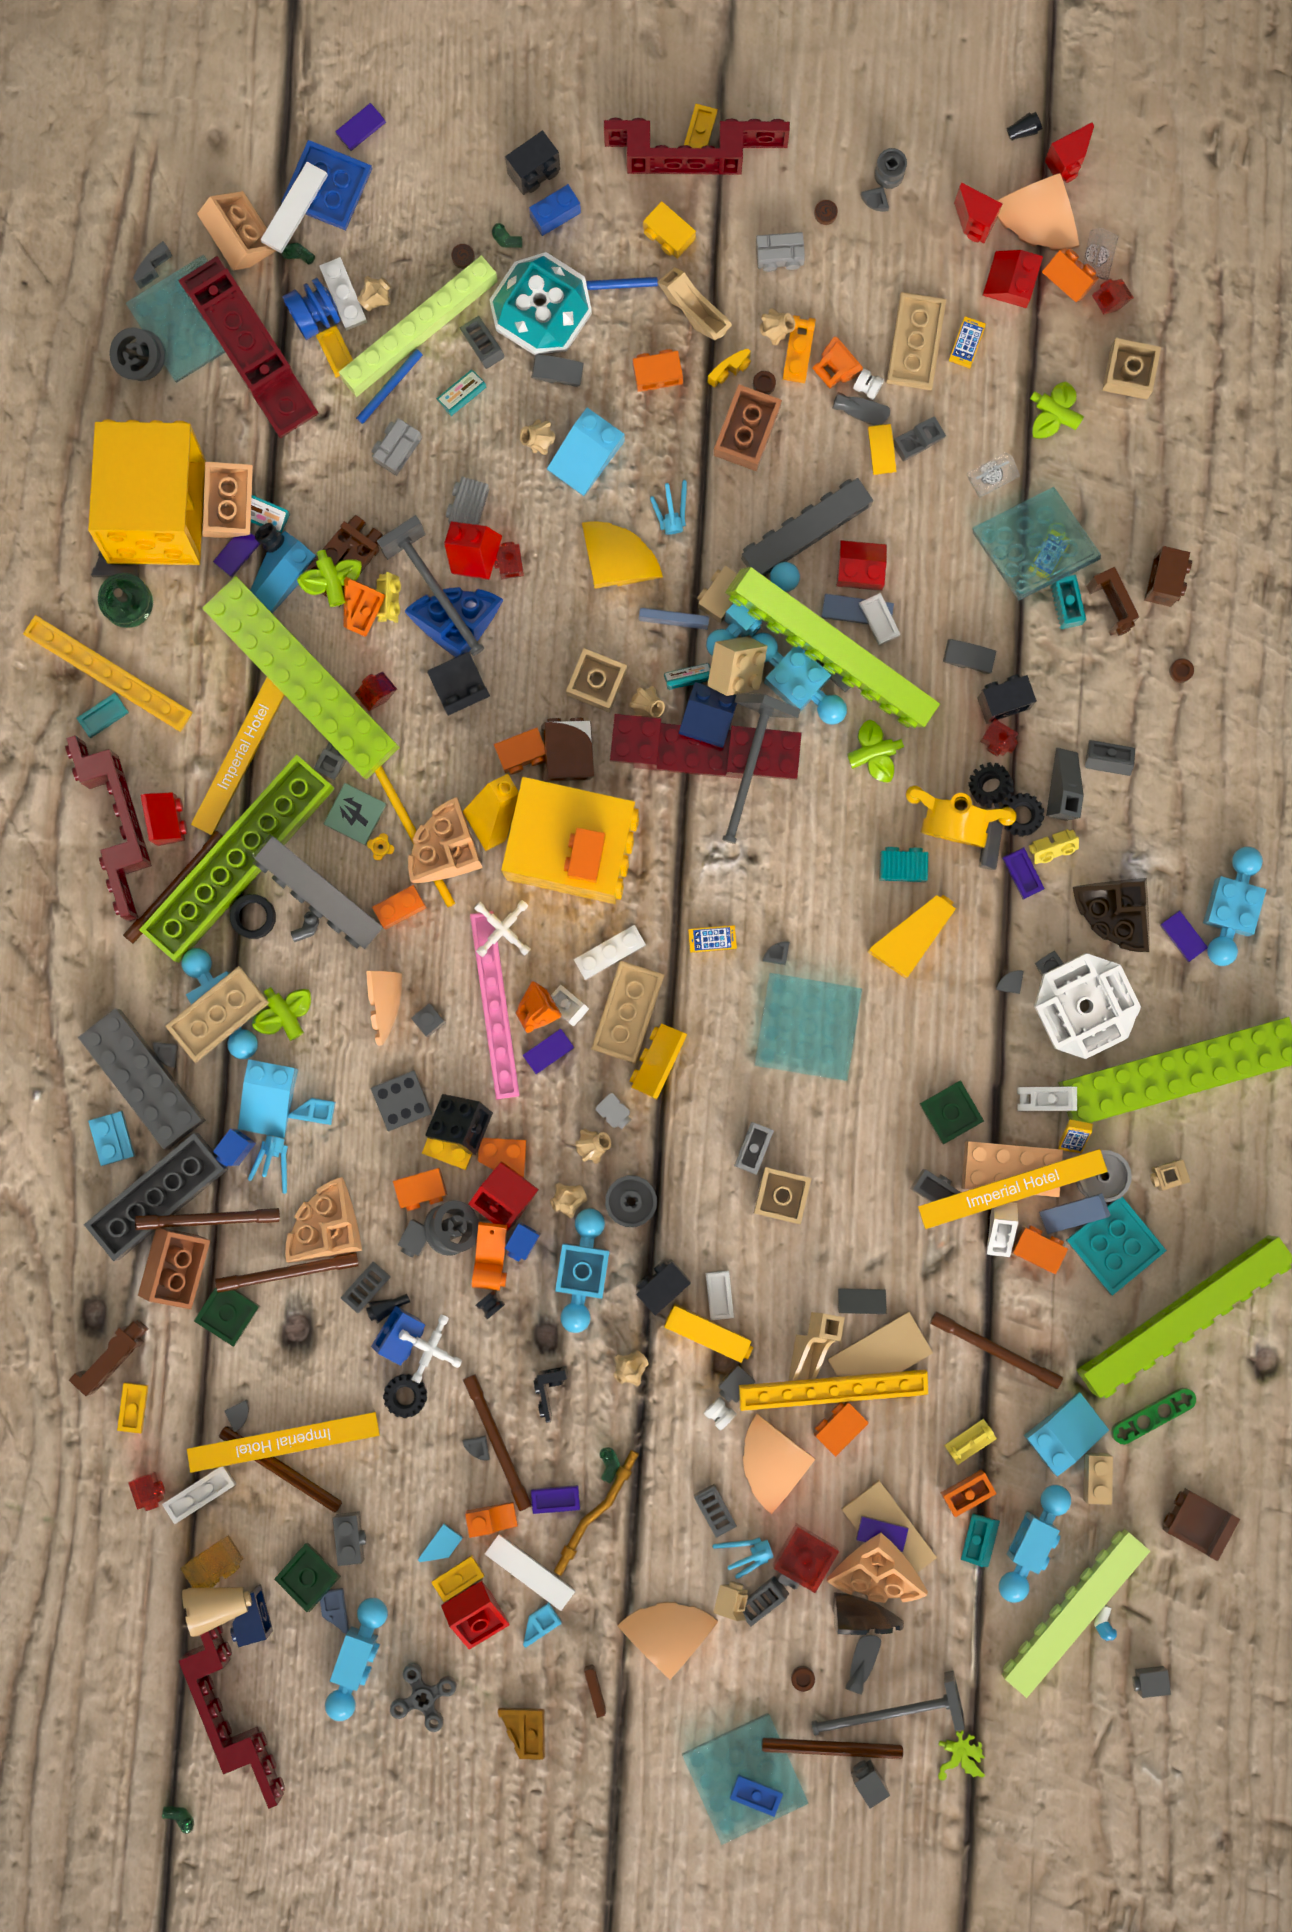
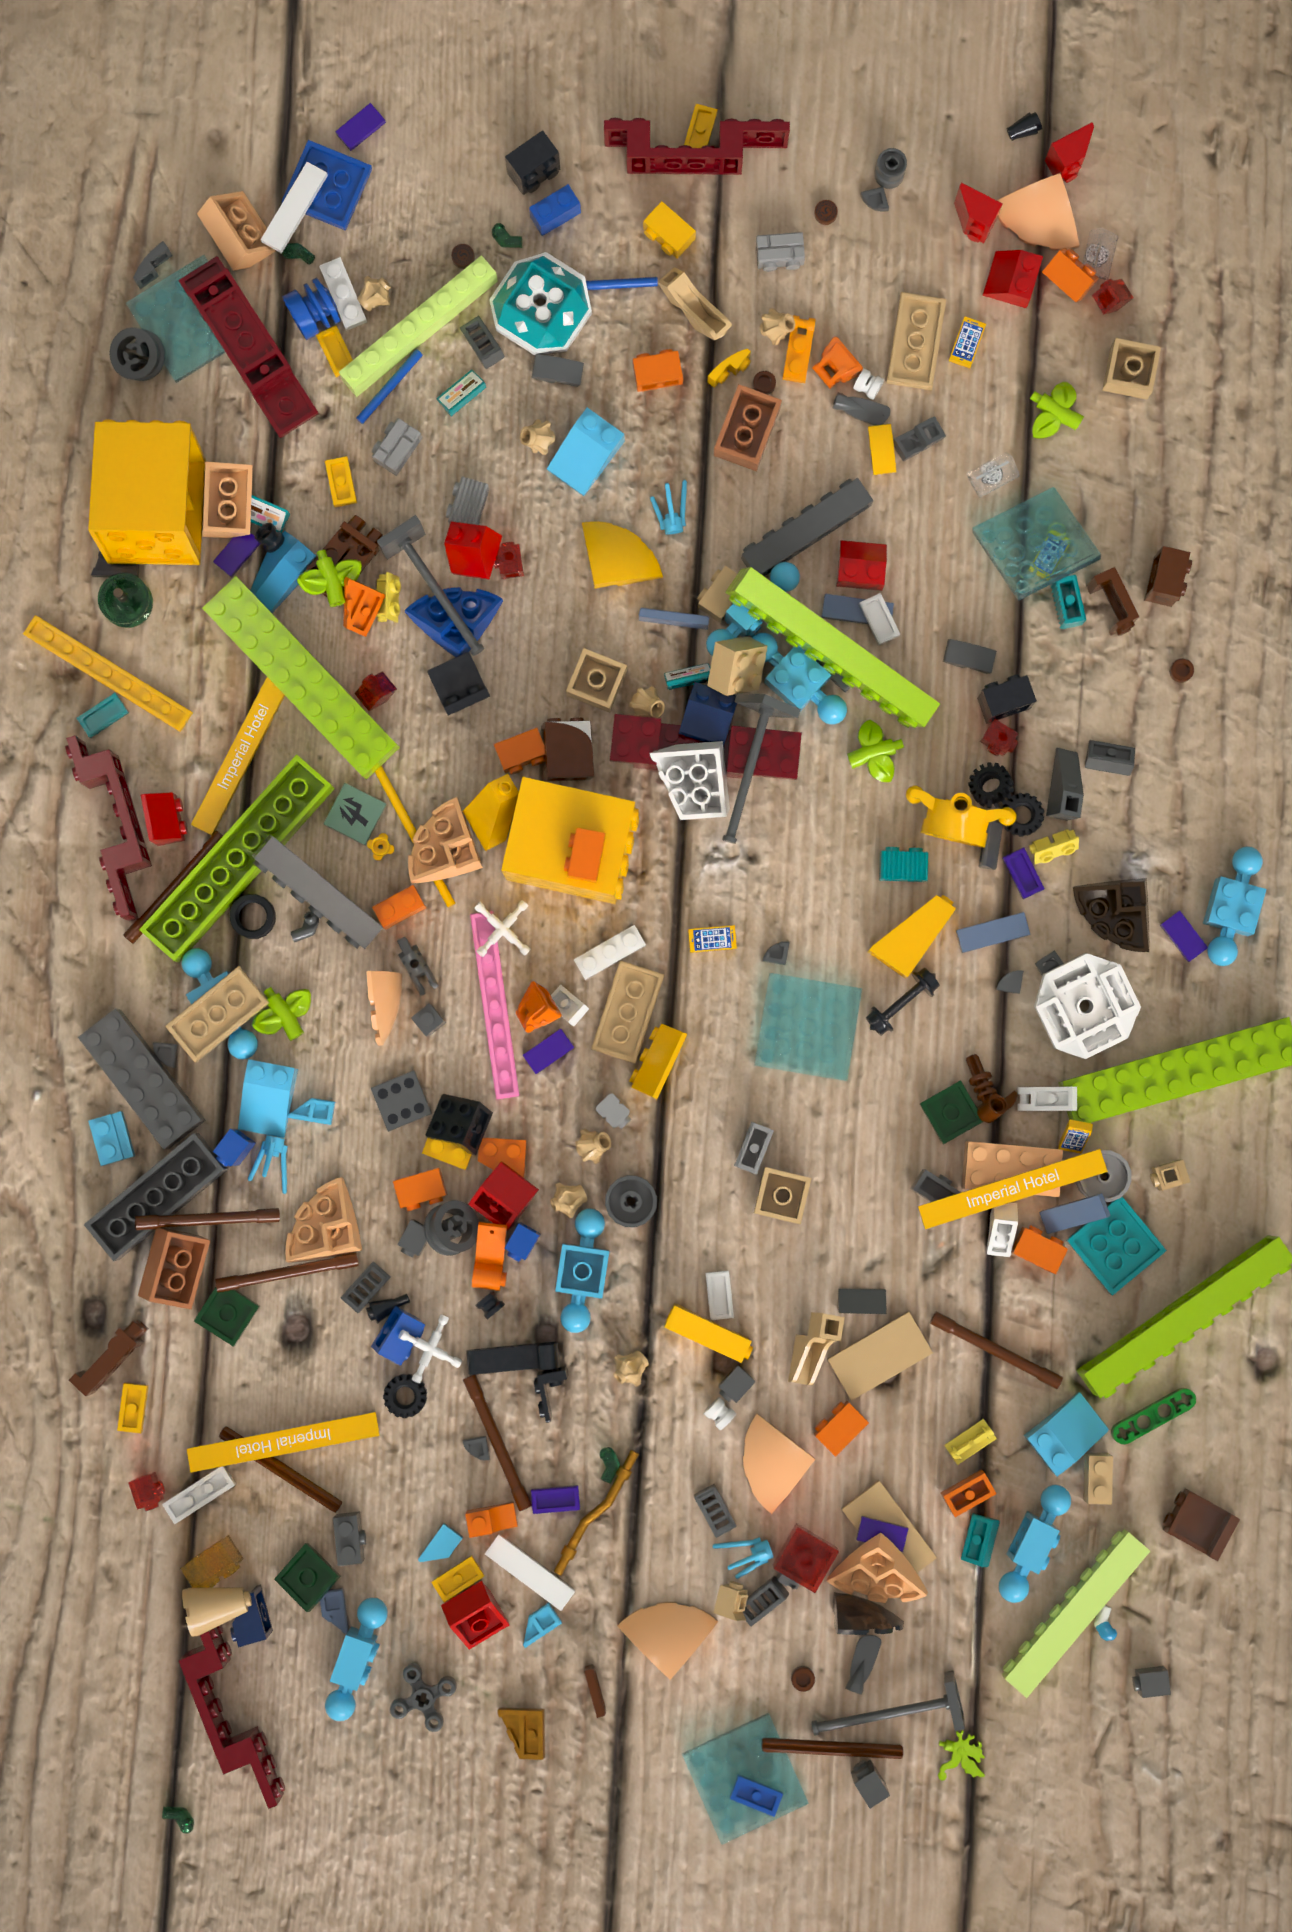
(238, 1415): dark grey tile -> none
(330, 762): dark grey slope -> none
(340, 481): none -> yellow plate
(408, 957): none -> dark grey hinge
(513, 1358): none -> black beam
(662, 1286): black brick -> none
(695, 779): none -> white wedge
(833, 1390): yellow tile -> none
(925, 981): none -> black piece
(993, 932): none -> sand blue tile
(993, 1104): none -> reddish brown piece

